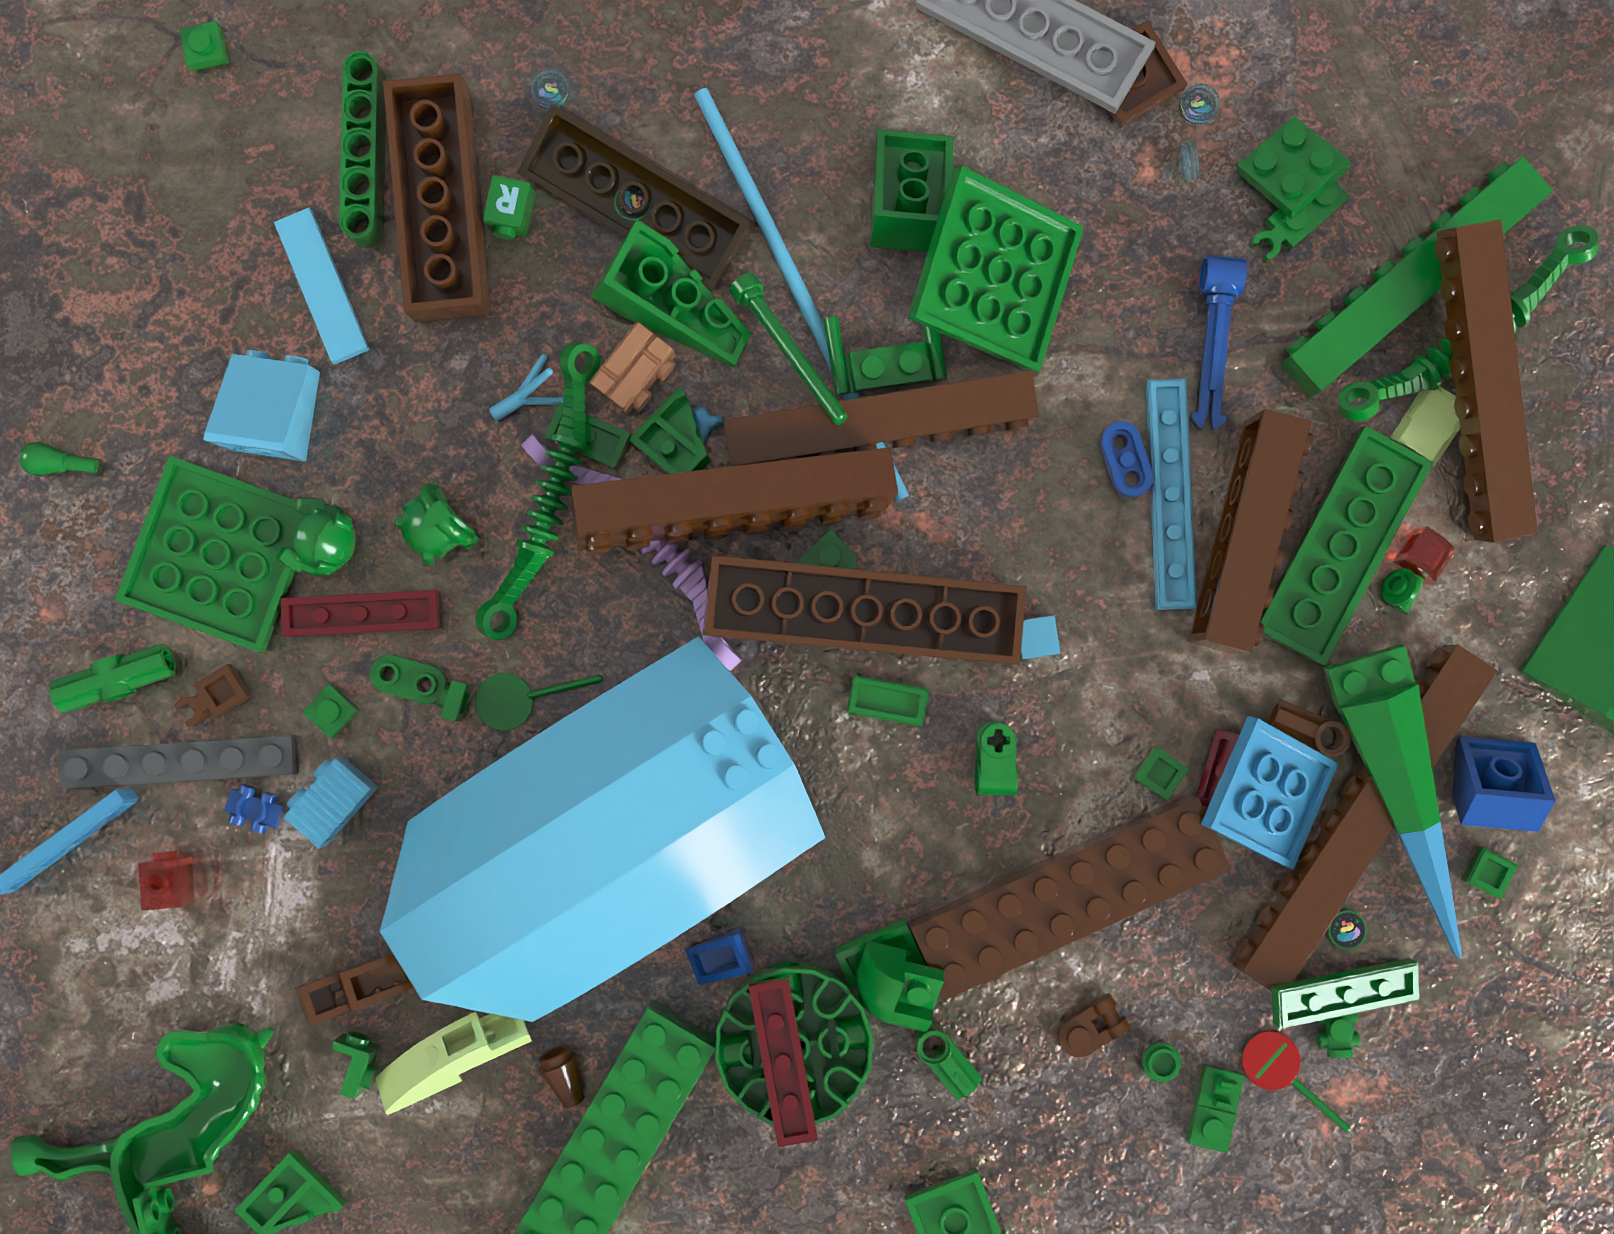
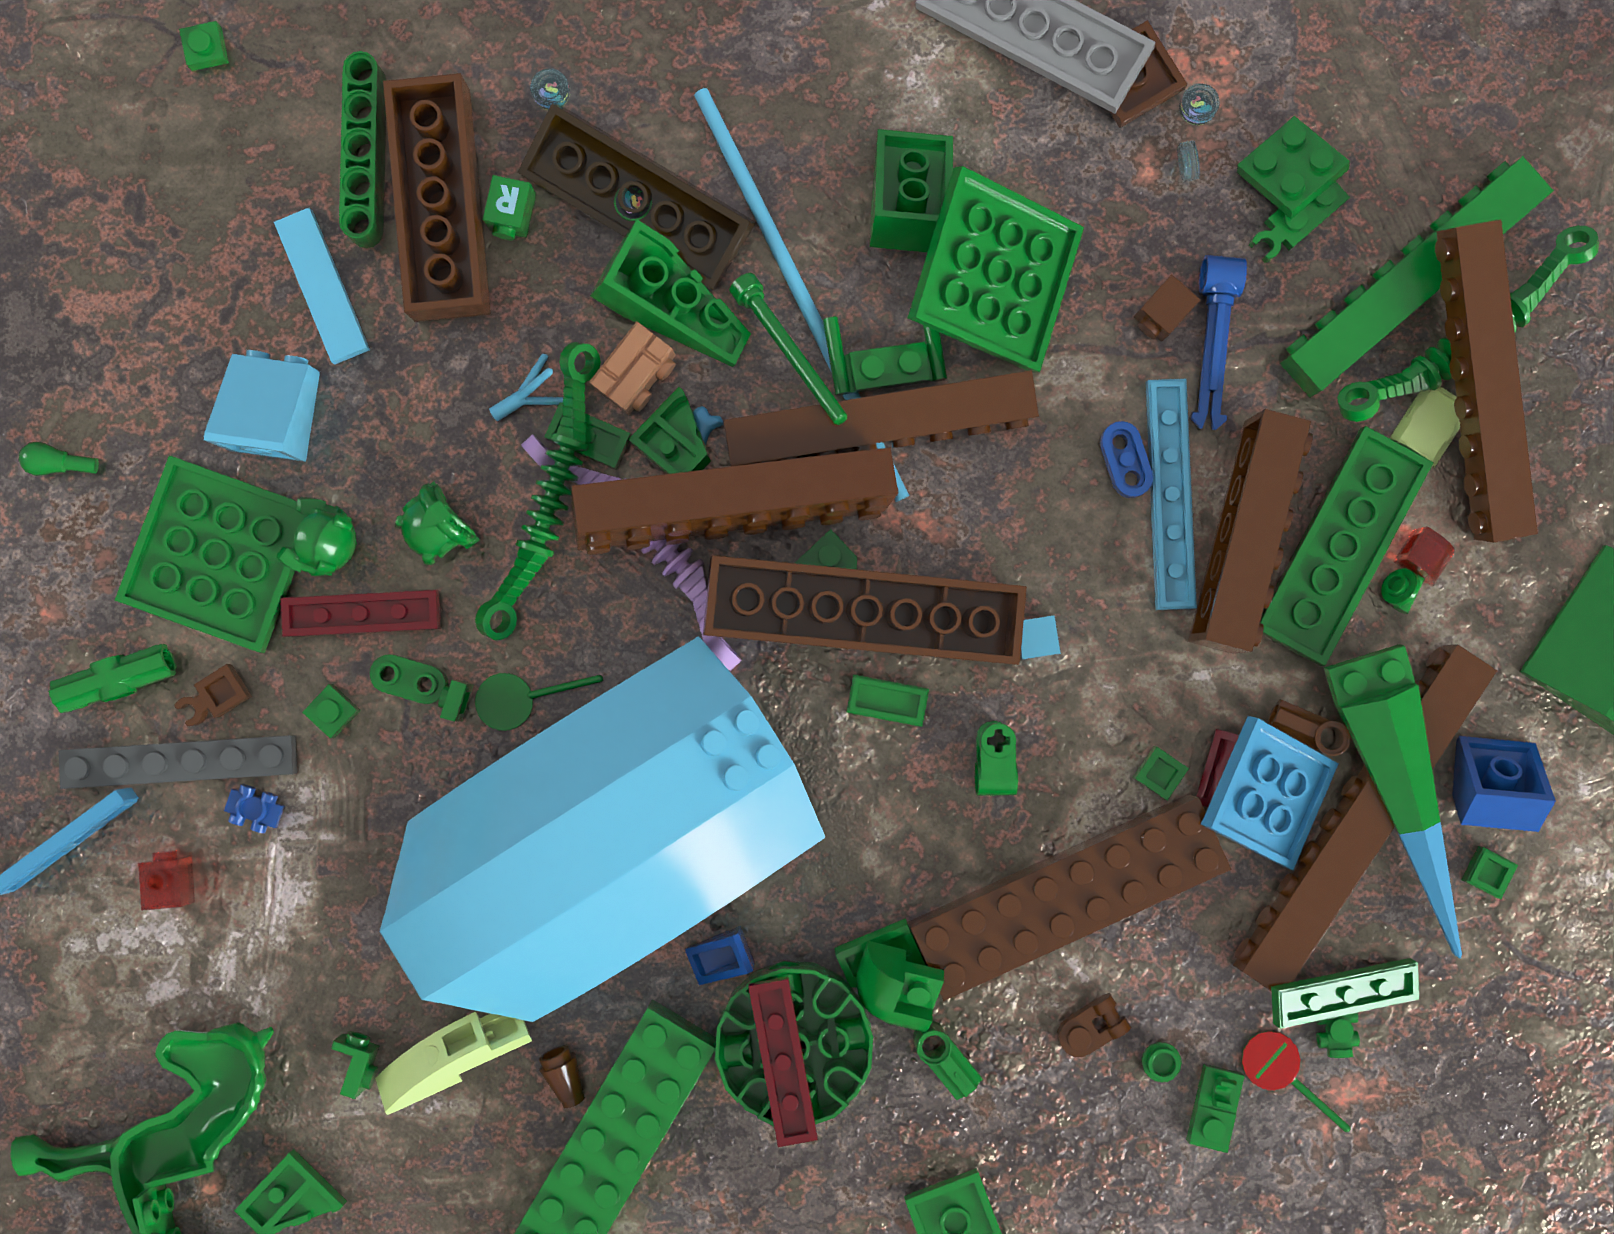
(329, 801): medium azure brick -> none
(352, 989): reddish brown slope -> none
(1166, 309): none -> reddish brown brick
(1347, 930): tile -> none

